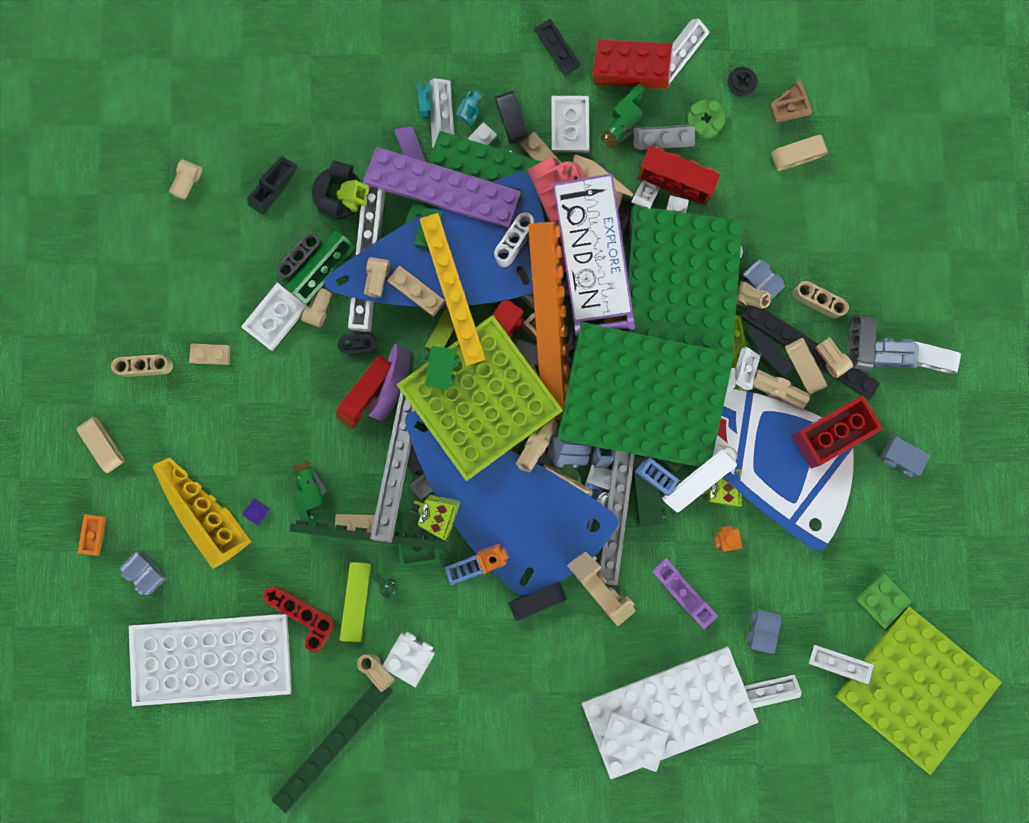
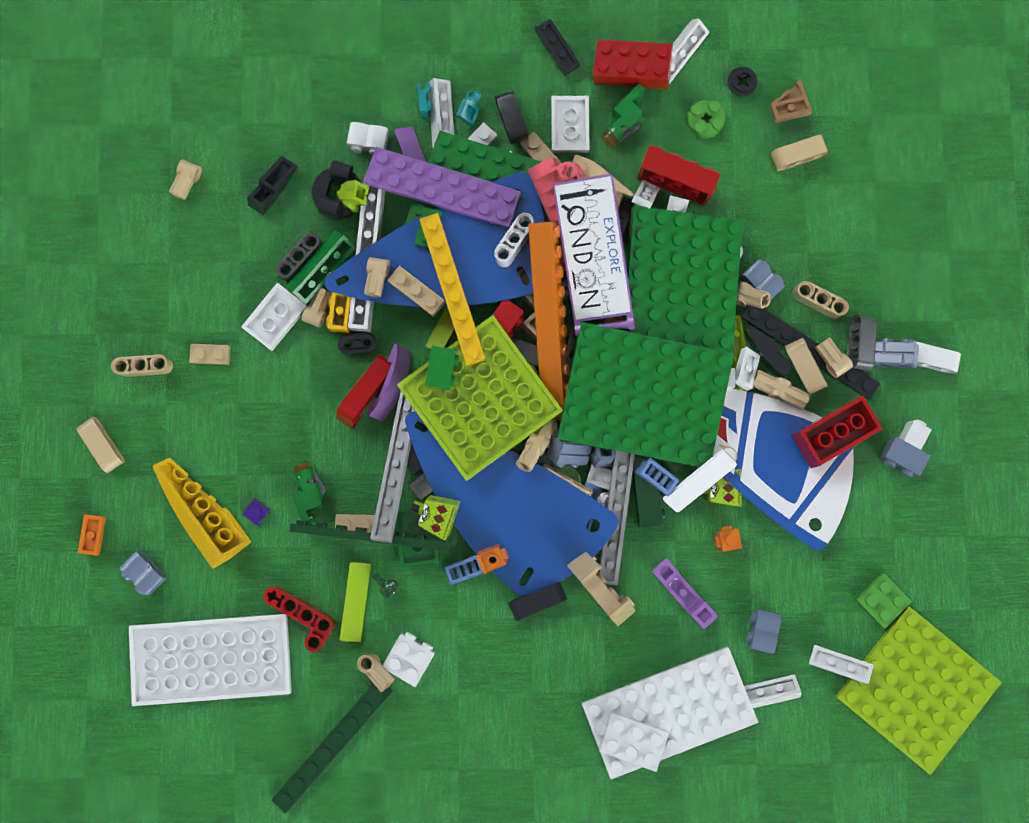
(339, 313): none -> yellow brick
(366, 137): none -> white brick
(664, 136): light grey brick -> none
(915, 433): none -> white brick

